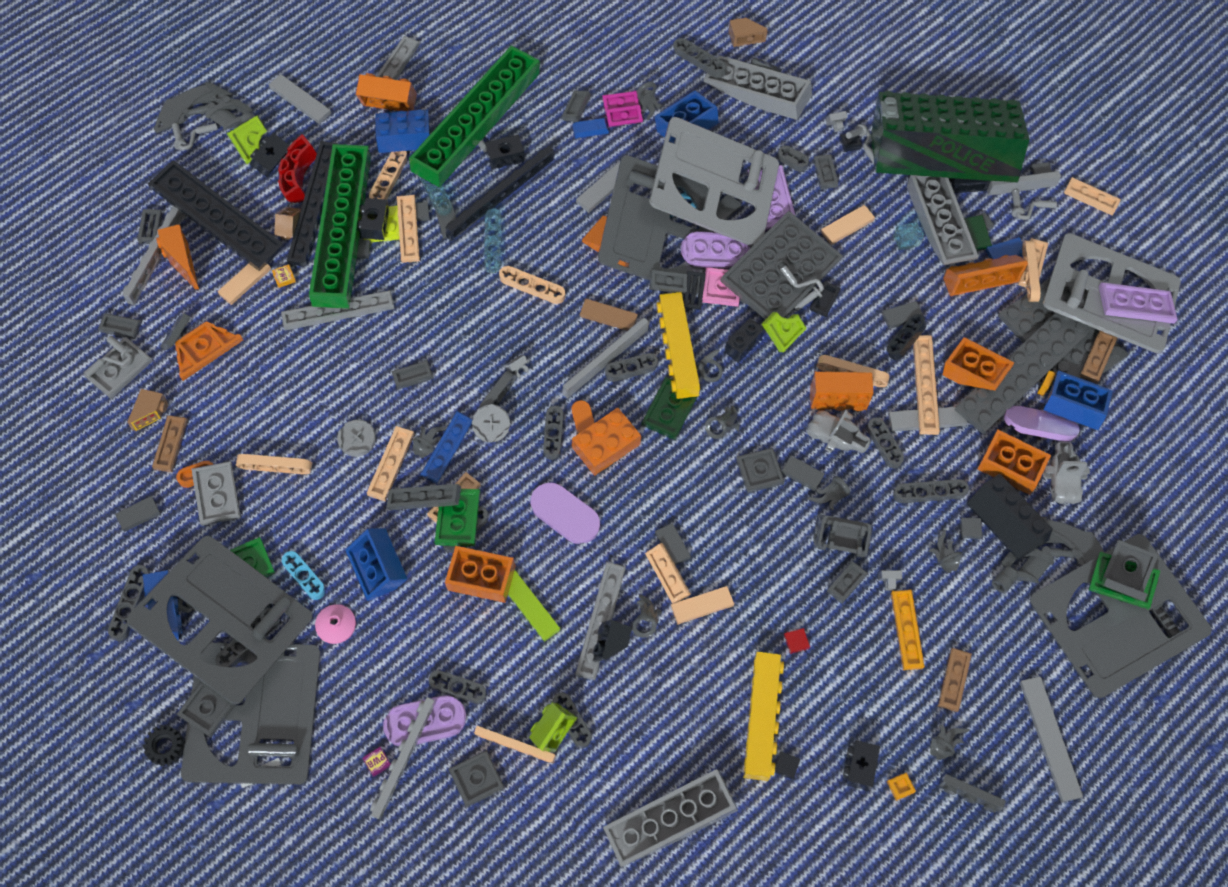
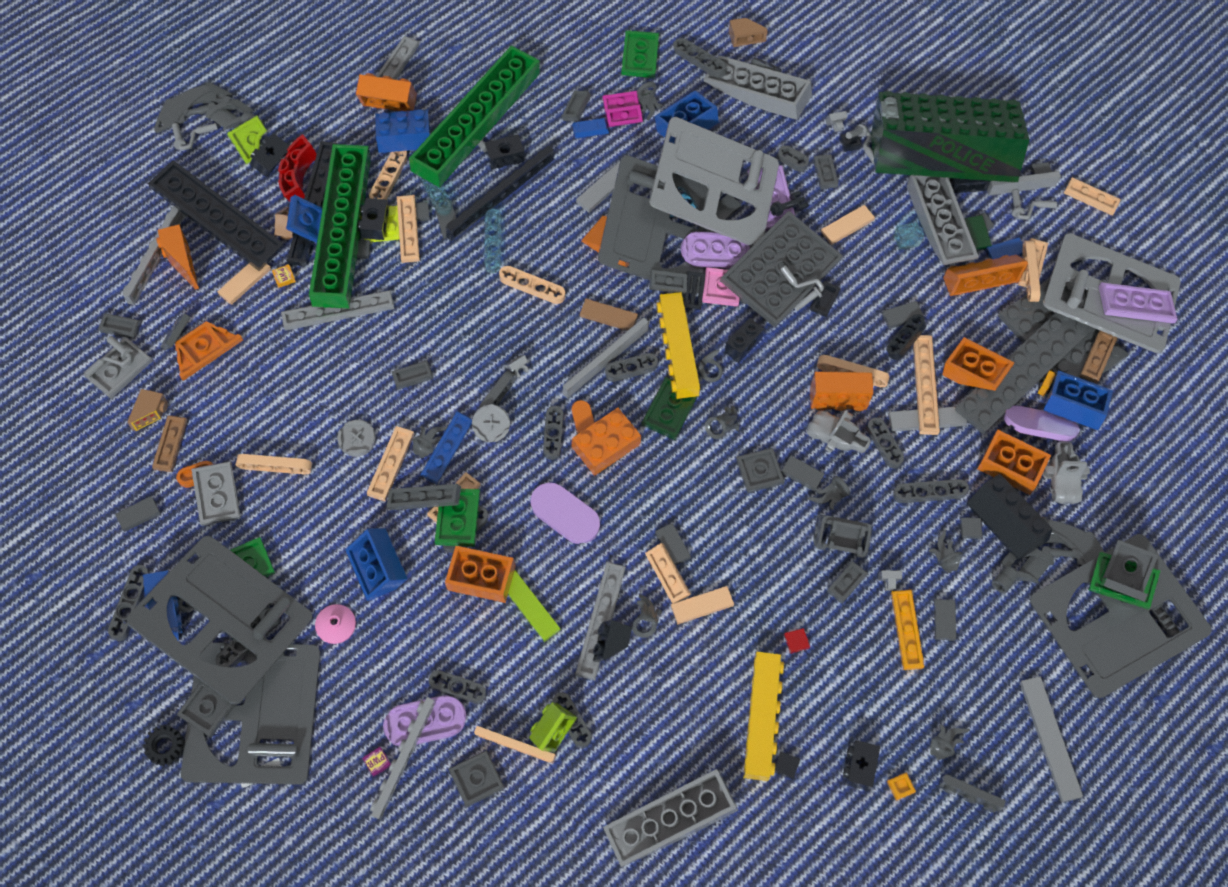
(148, 238): dark grey tile -> none
(299, 99): light grey tile -> none
(302, 566): medium azure beam -> none
(304, 218): none -> blue plate
(640, 54): none -> green plate
(778, 208): none -> black hinge
(783, 330): lime tile -> none
(944, 620): none -> dark grey tile
(954, 679): medium nougat tile -> none

